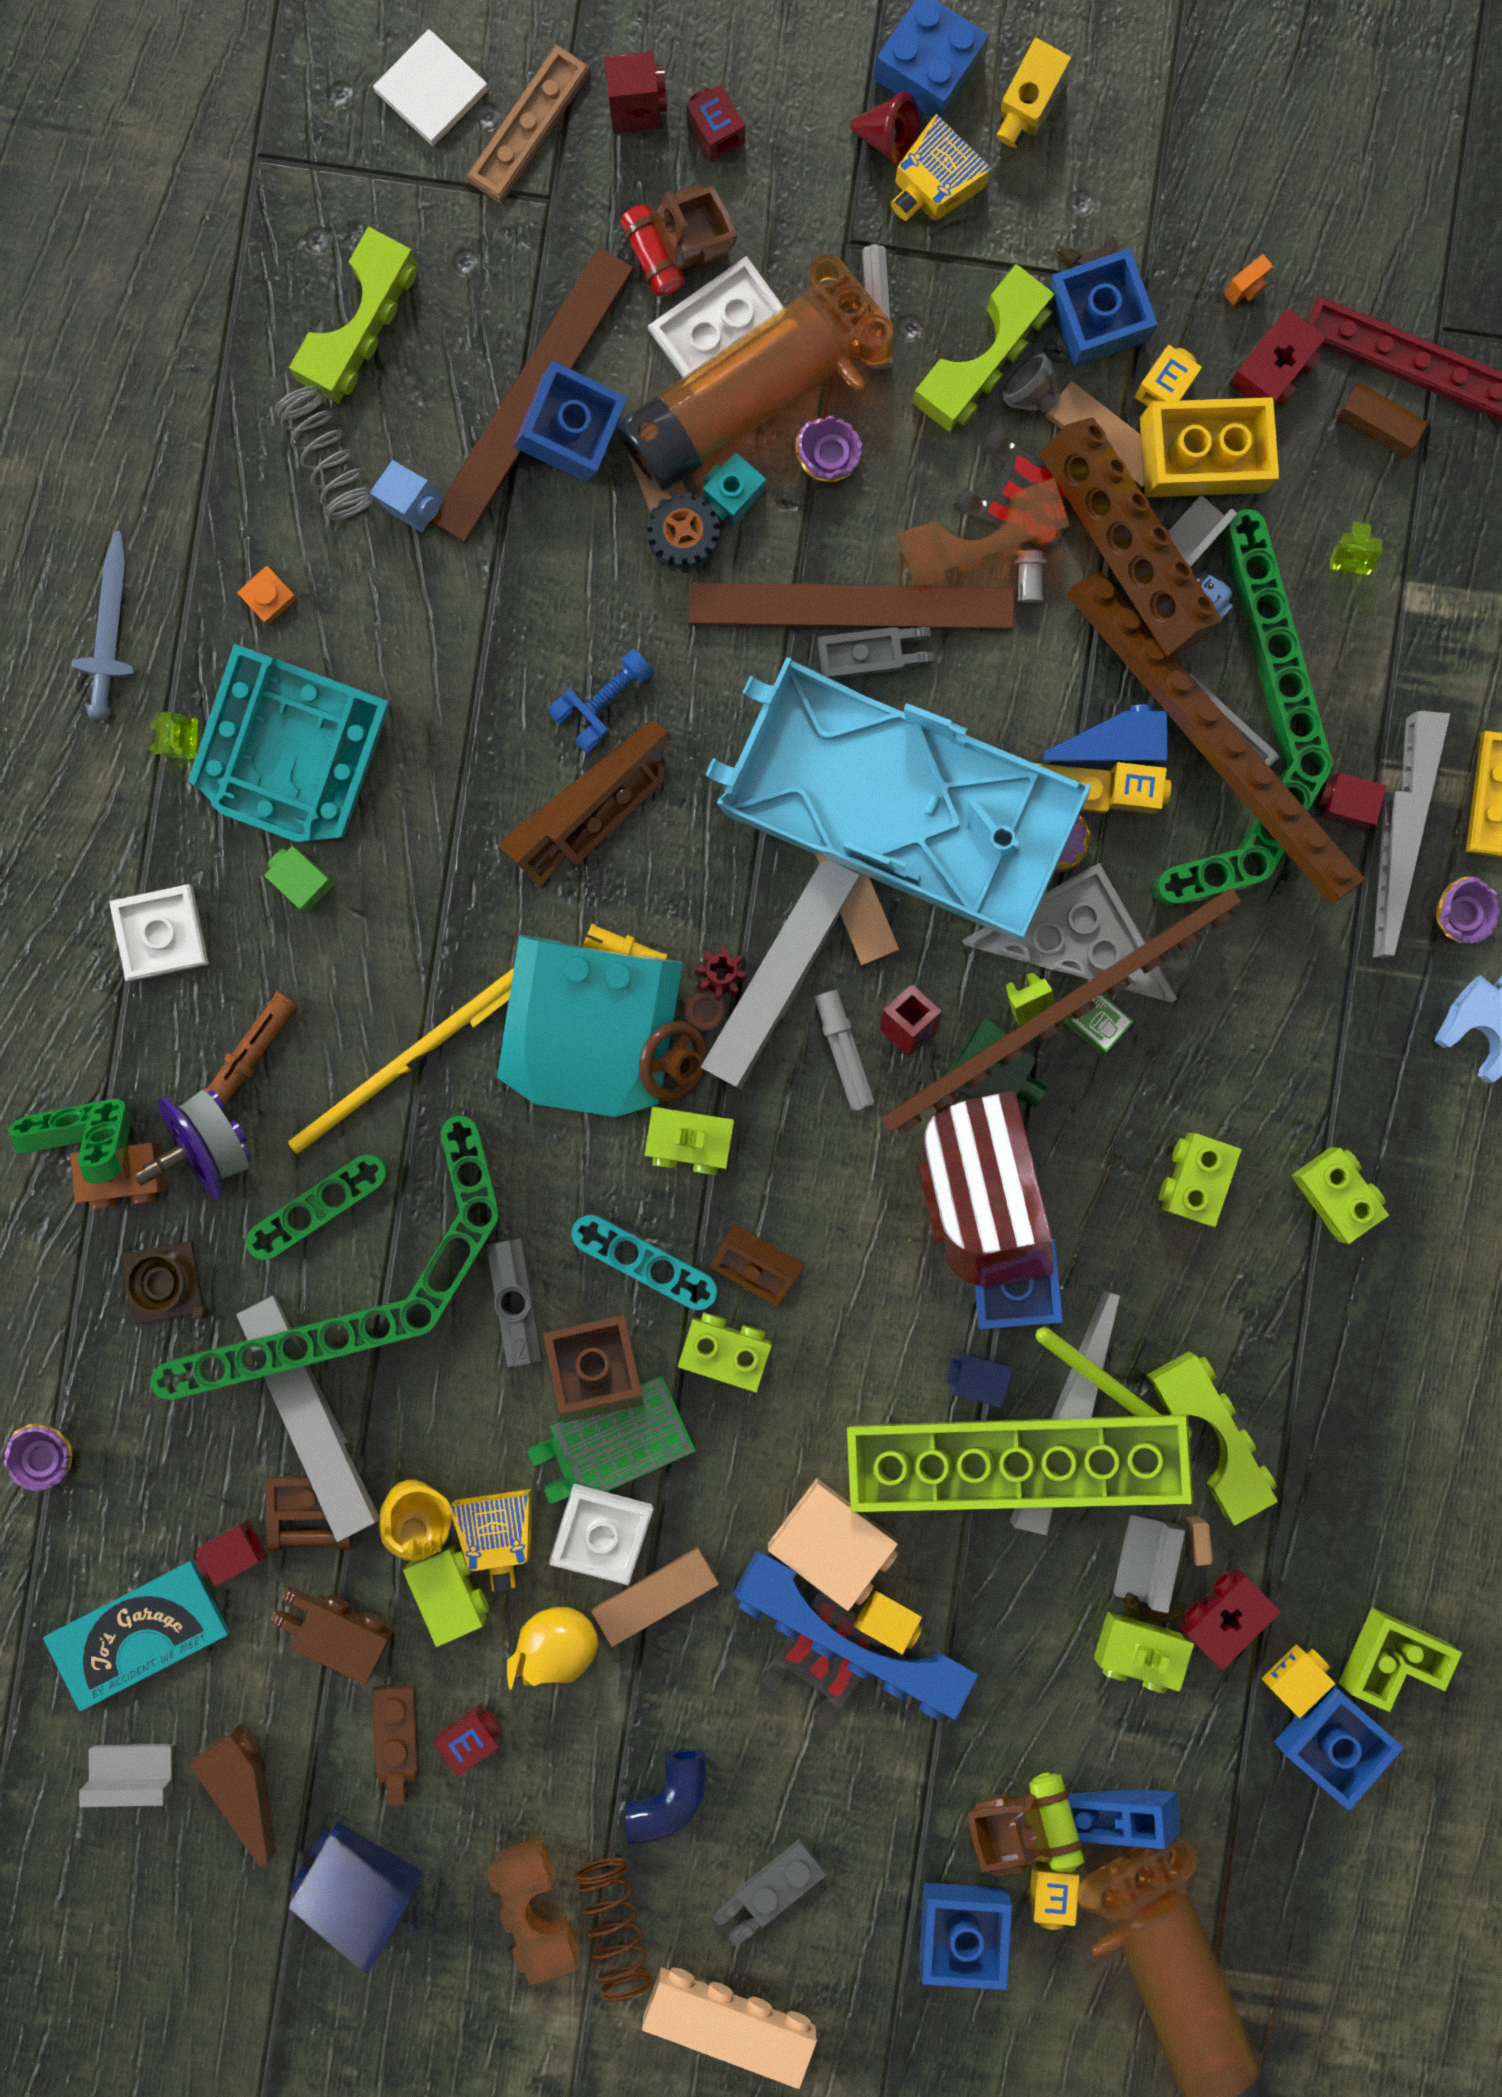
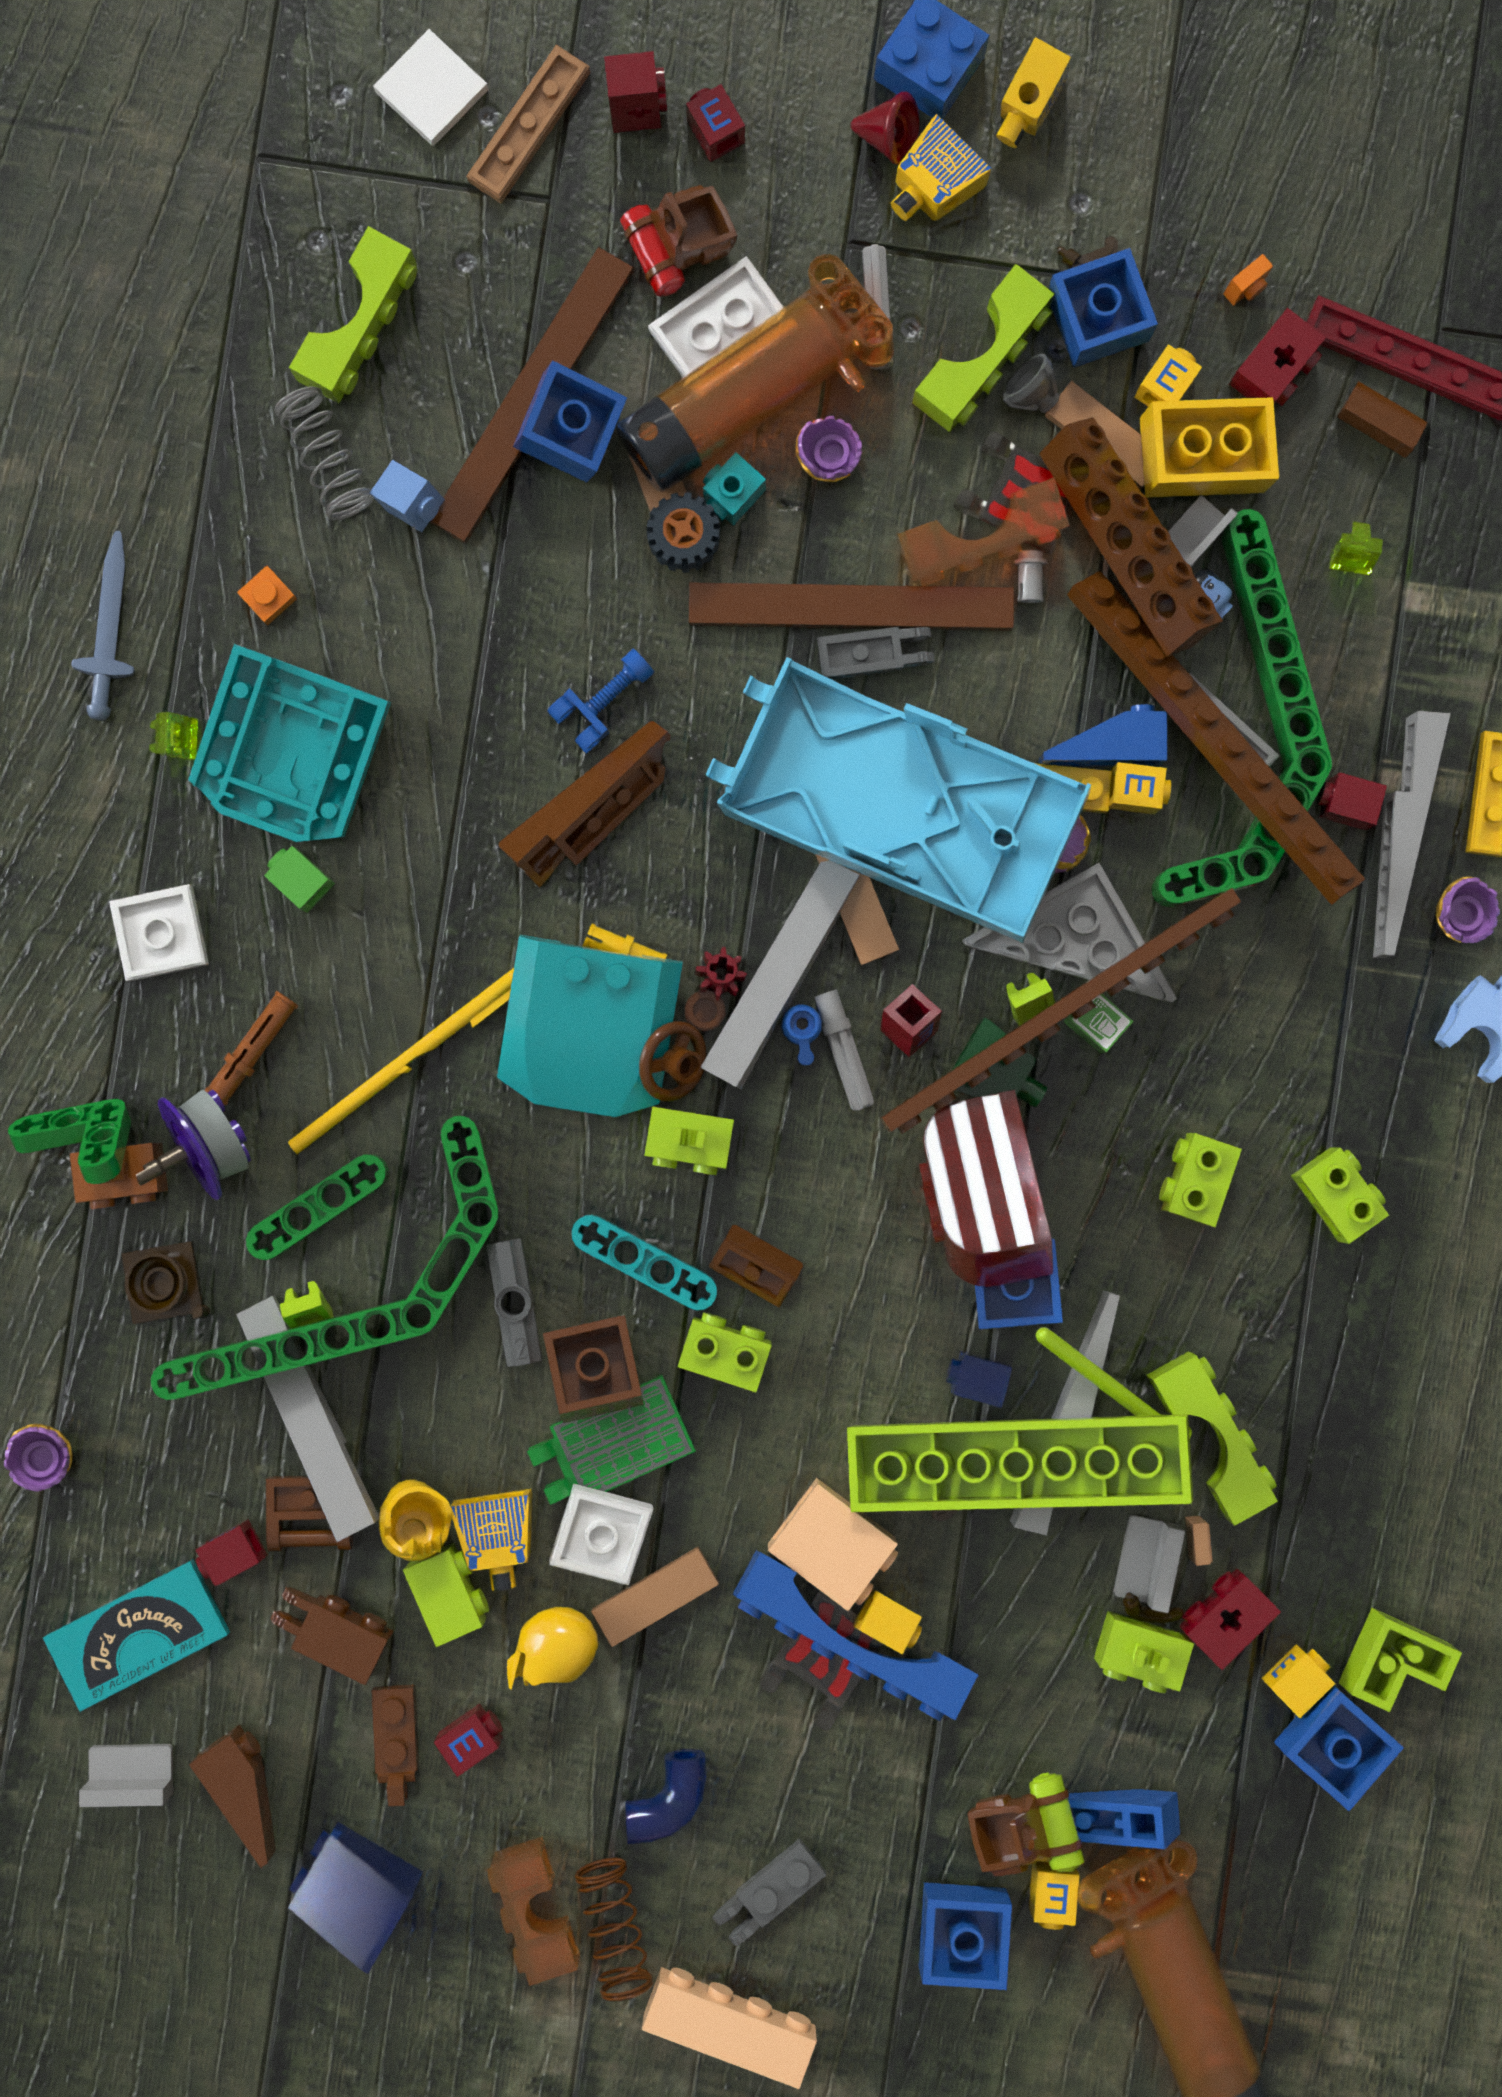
(305, 1309): none -> lime tile
(801, 1027): none -> blue piece

